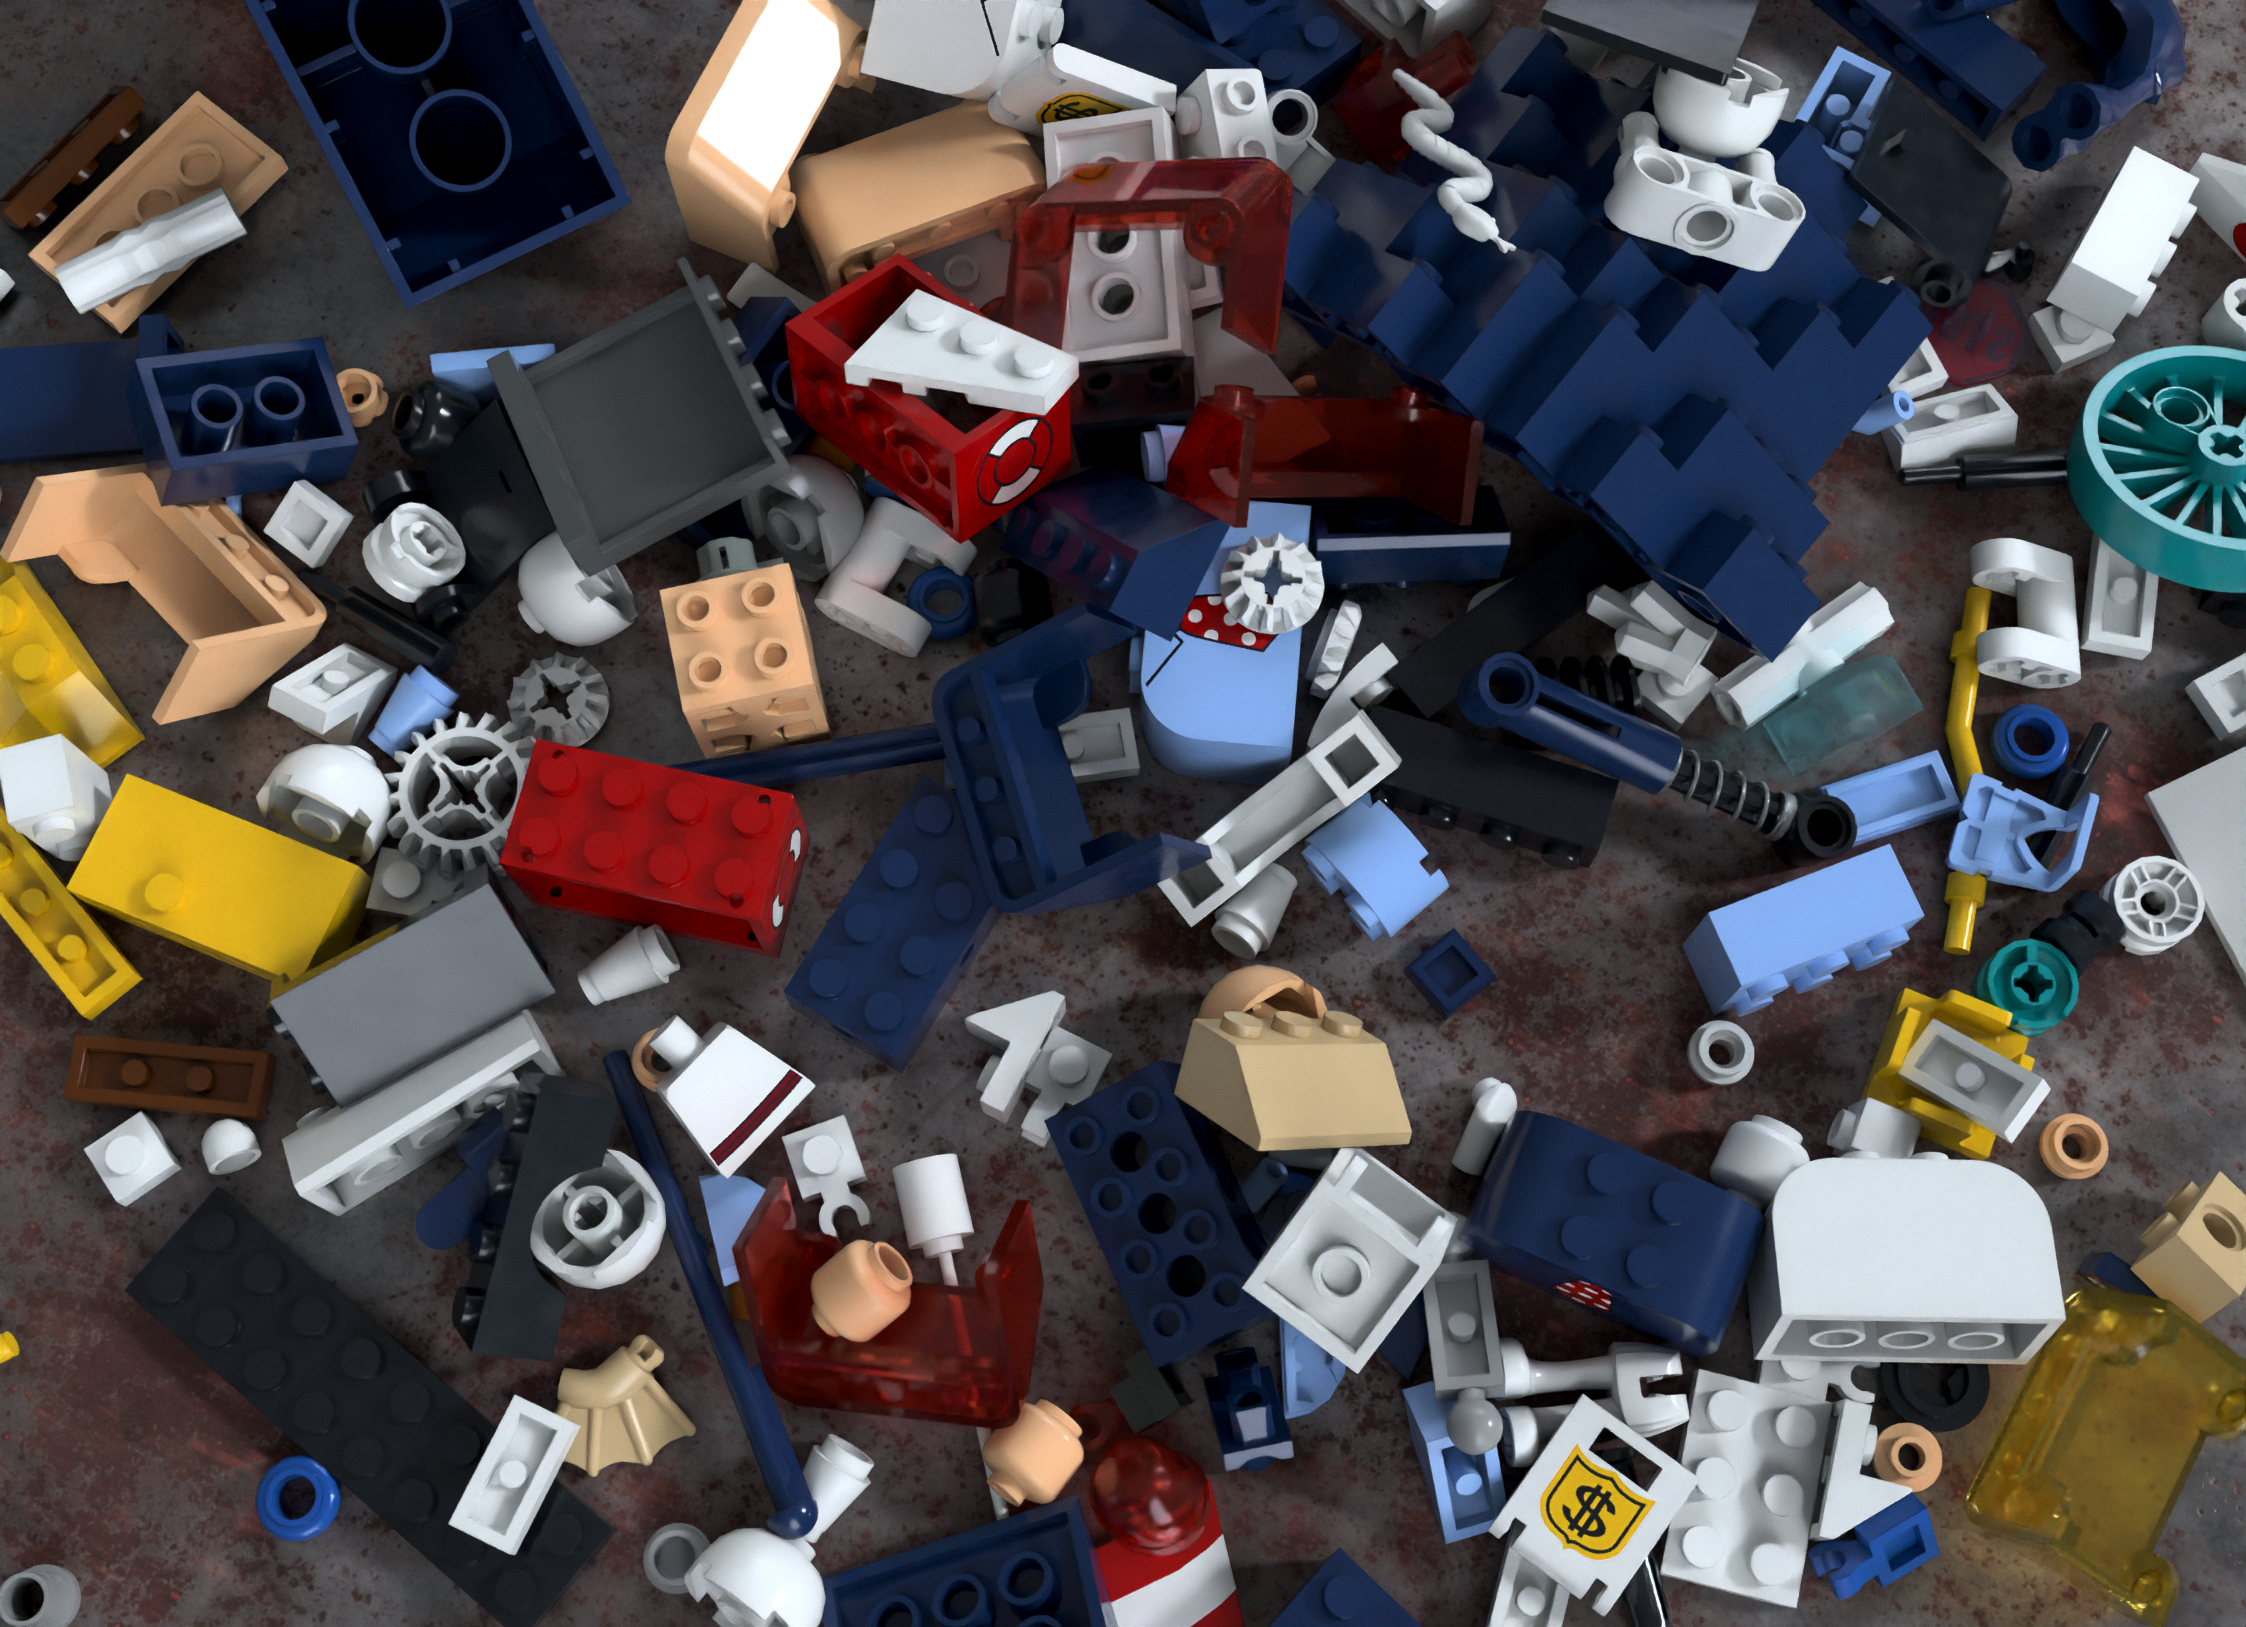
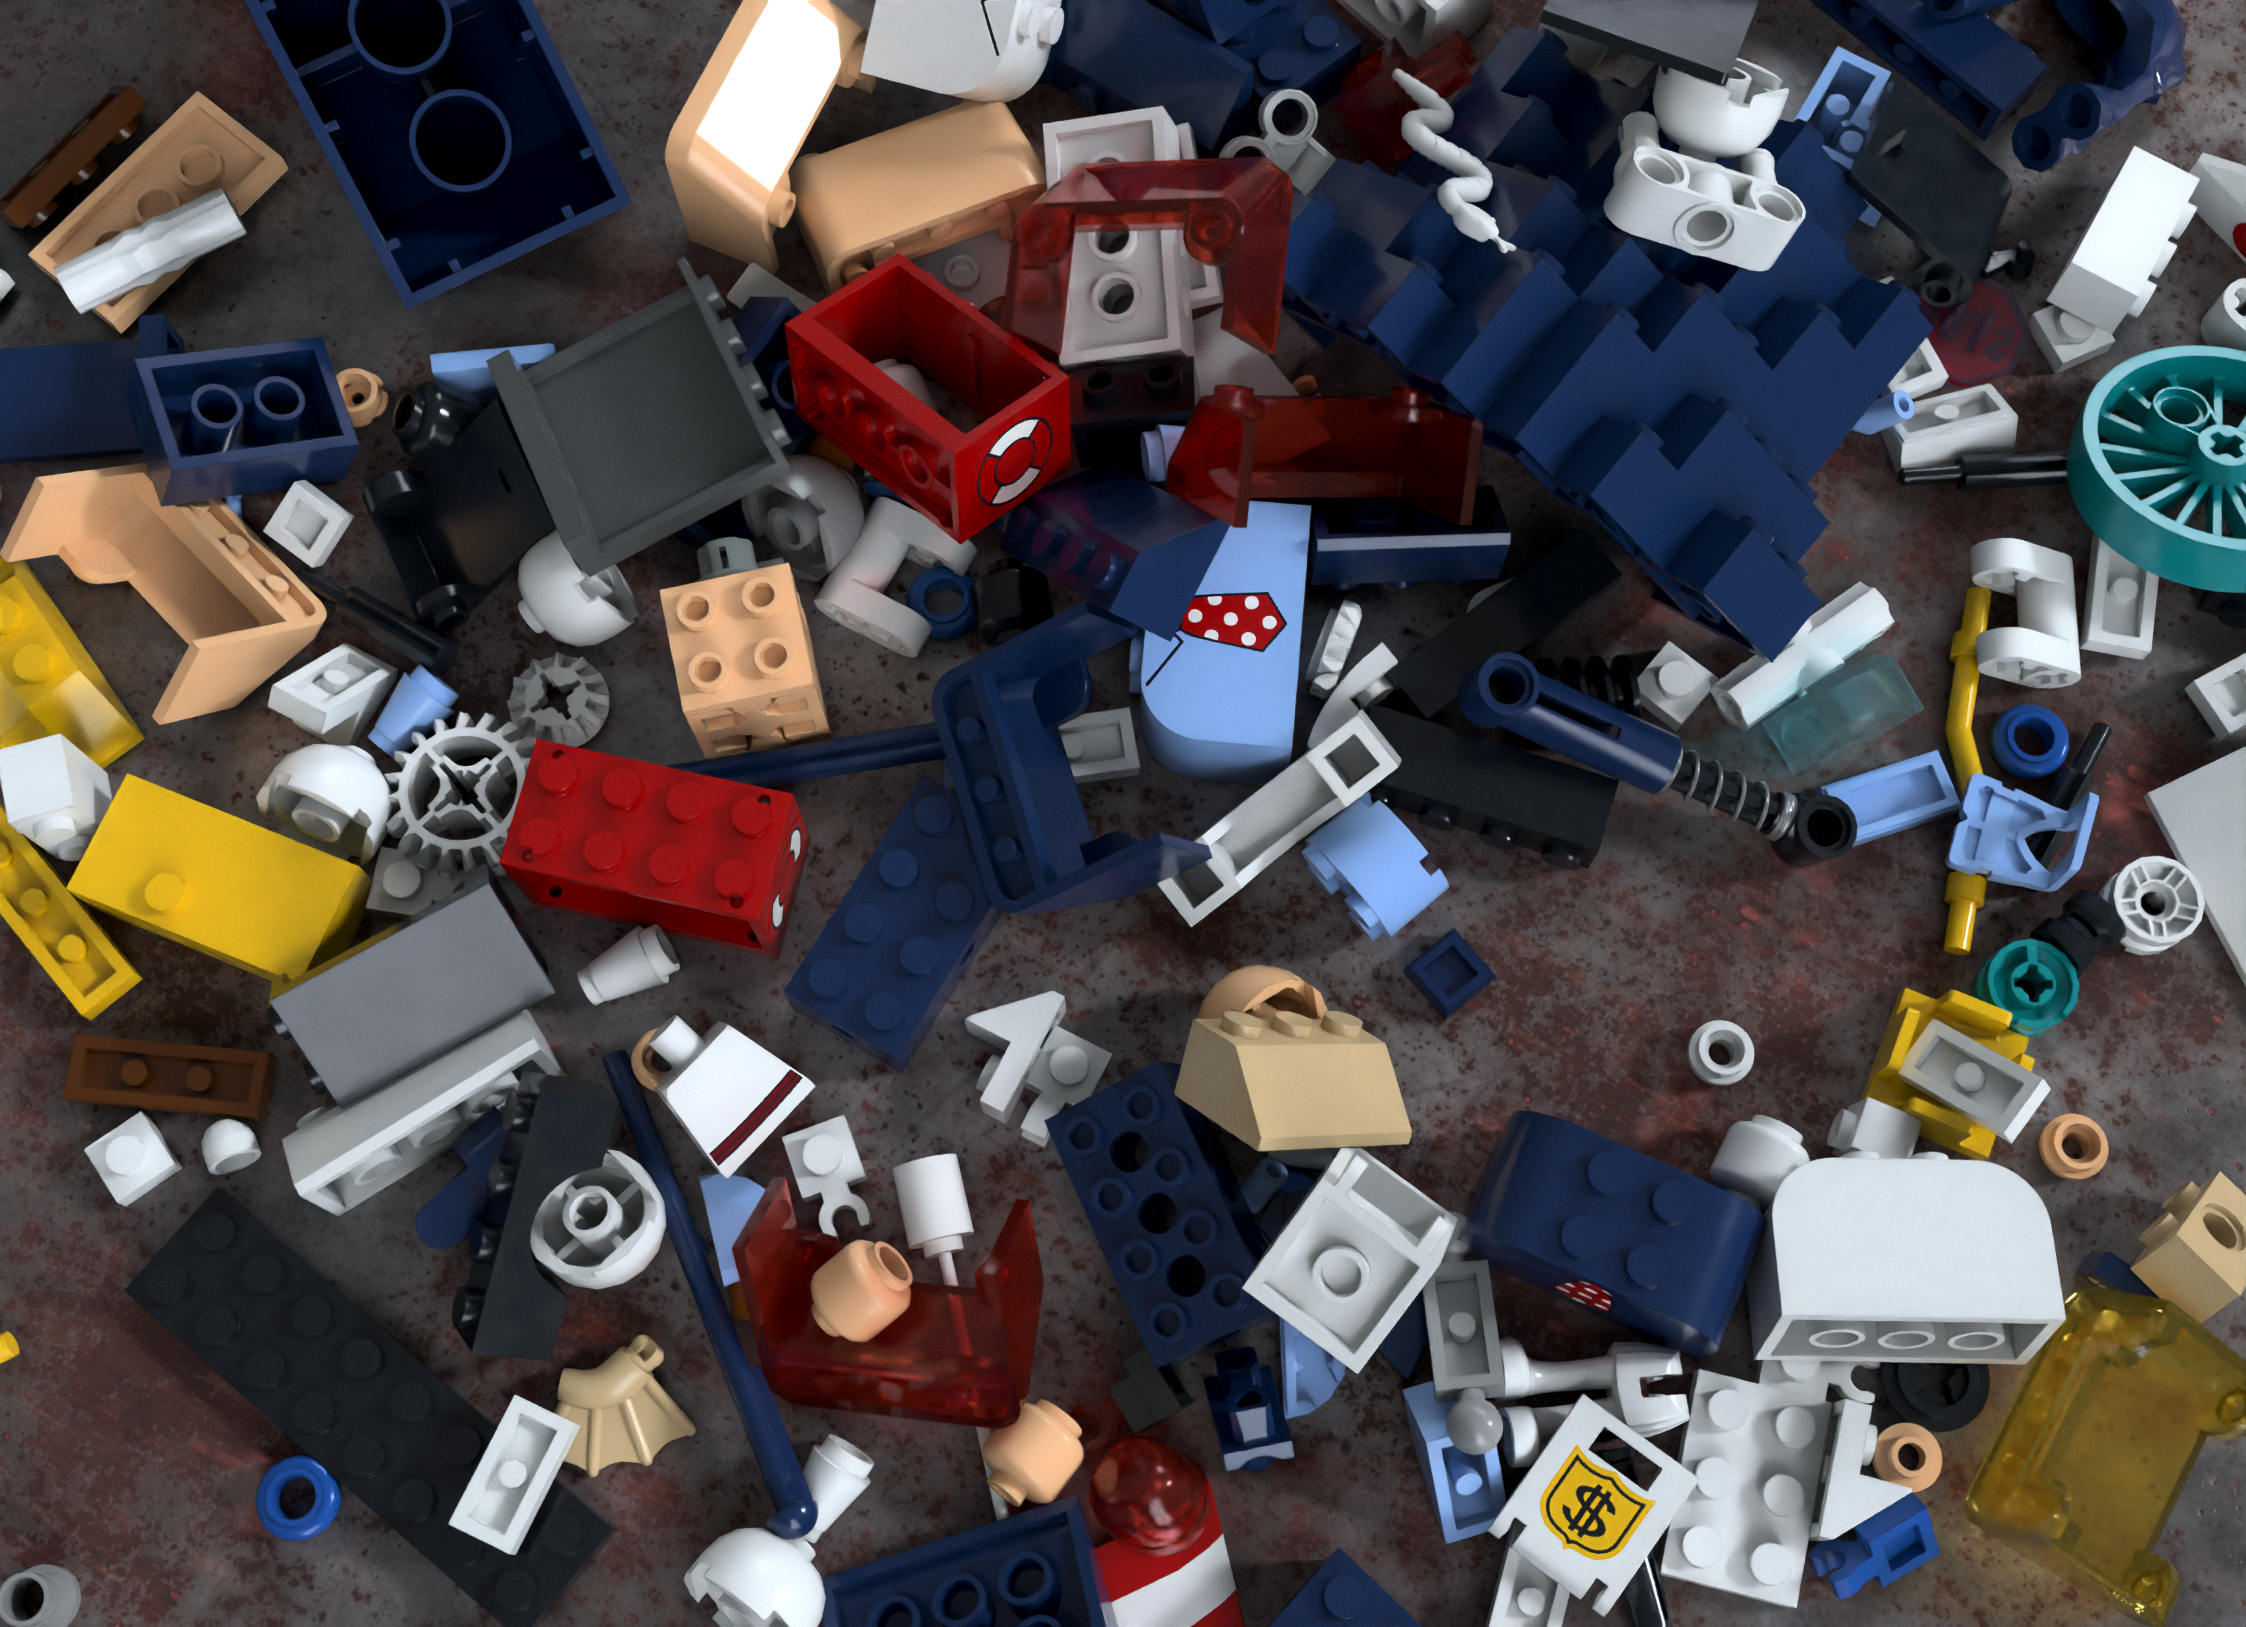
(413, 552): white wheel -> none
(671, 1555): light grey plate -> none
(955, 350): white wing -> none
(1073, 87): white container -> none
(1226, 116): white bracket -> none
(1247, 598): white gear -> none
(1254, 912): white cone -> none
(1493, 1107): white arm -> none
(1653, 629): white rock -> none
(1803, 932): light blue brick -> none

